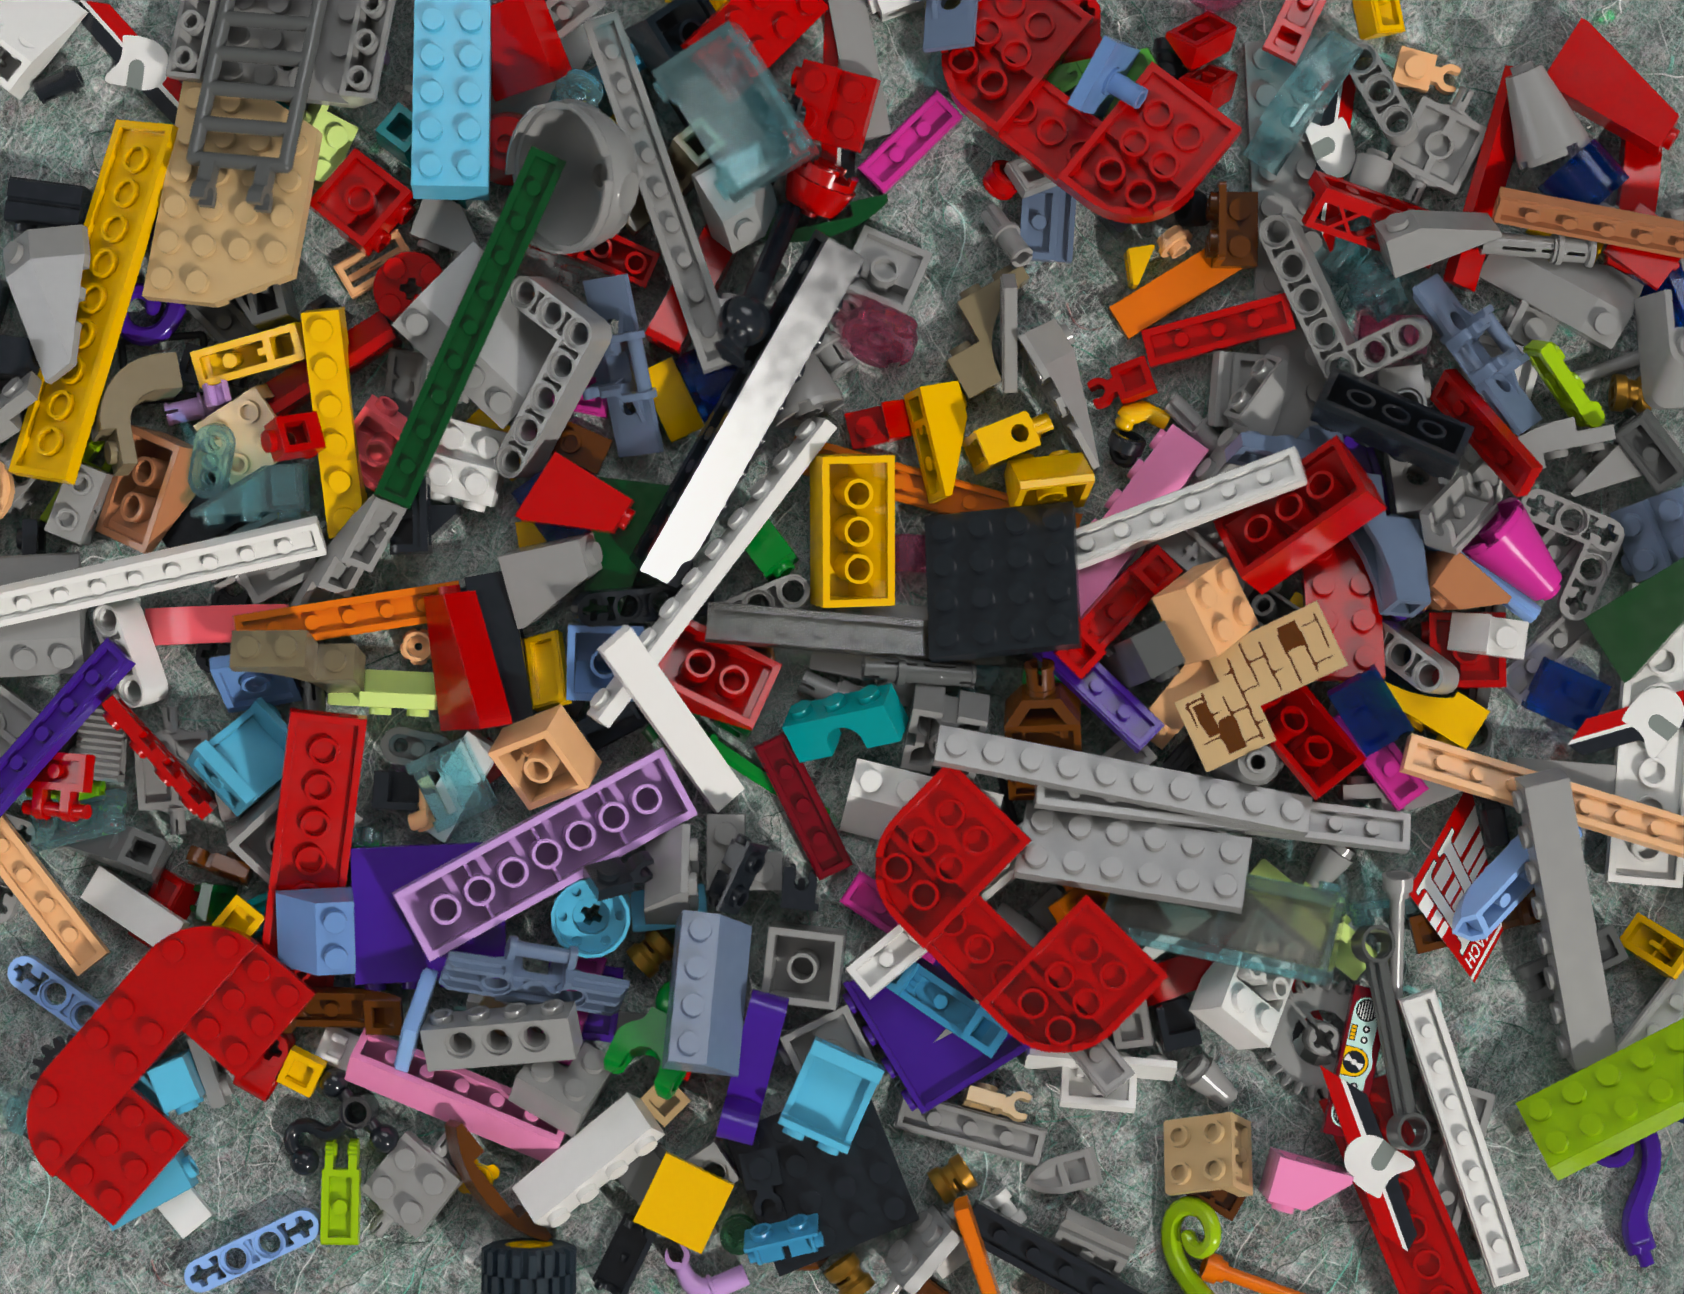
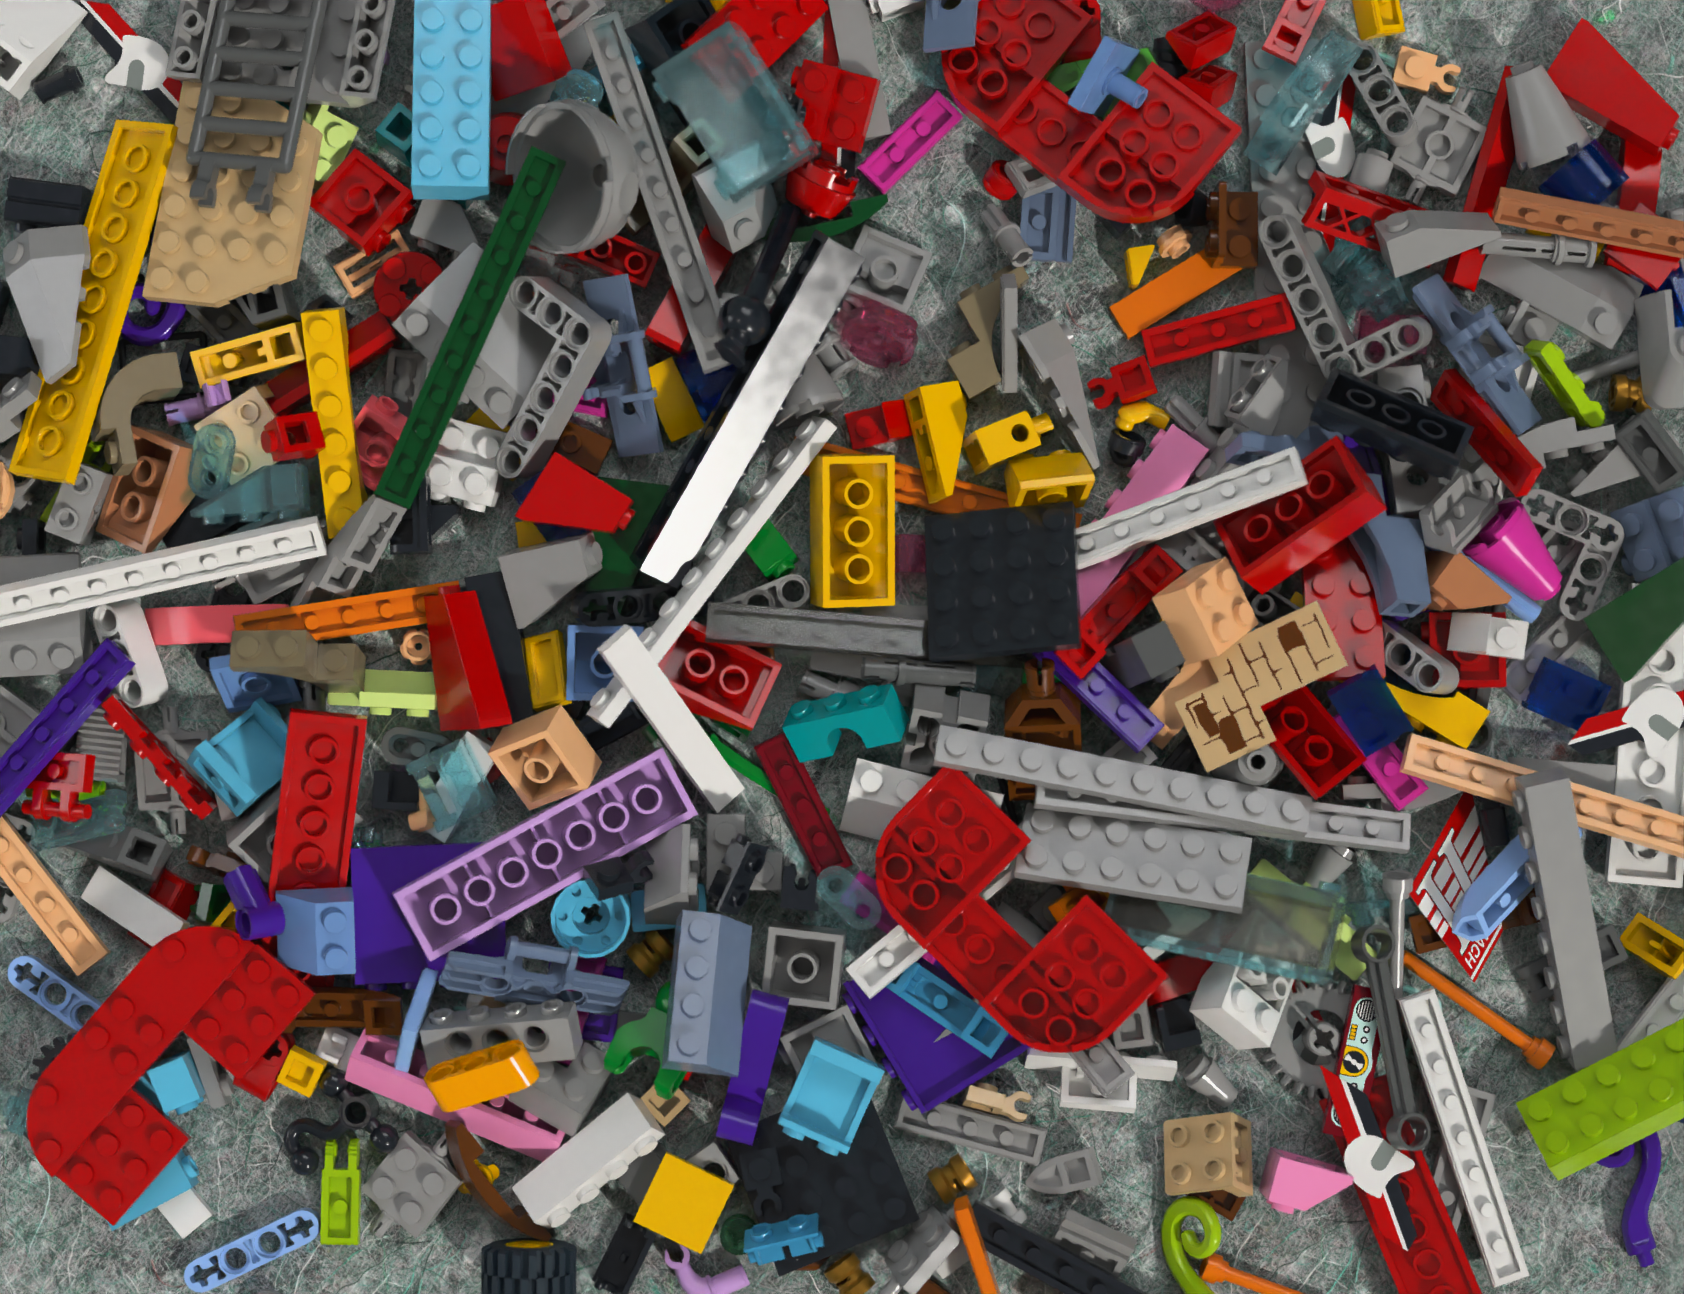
(255, 913): none -> dark purple piece
(481, 1075): none -> light orange beam
(849, 898): none -> clear light blue plate
(1534, 1049): none -> orange piece

